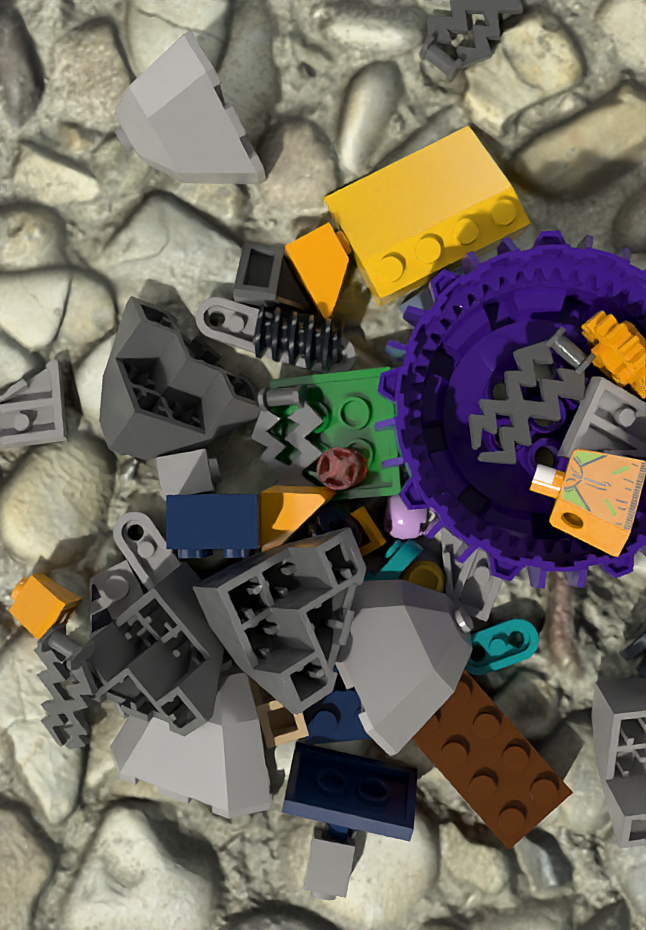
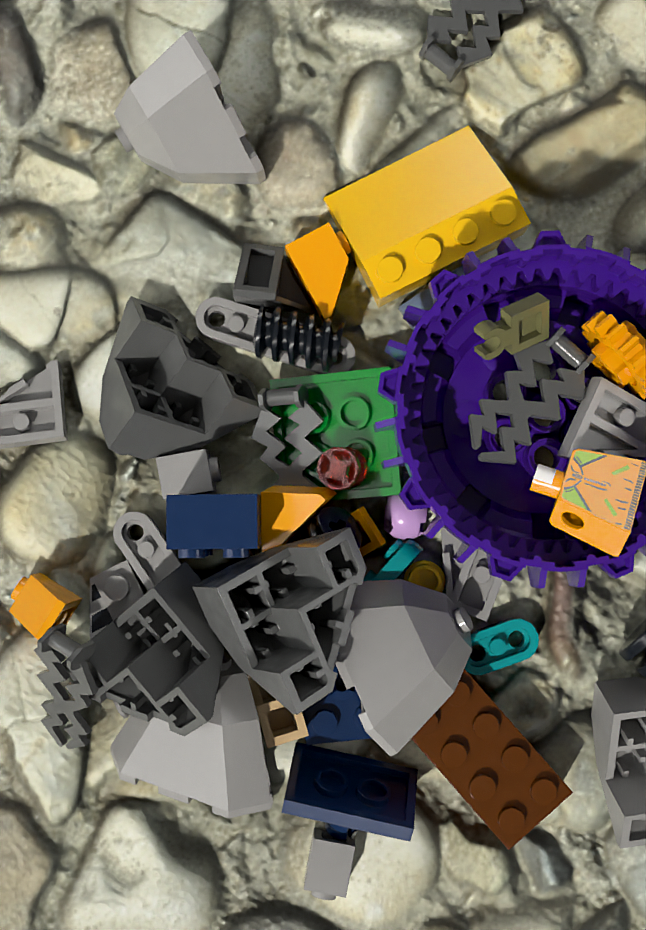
(520, 327): none -> olive plate

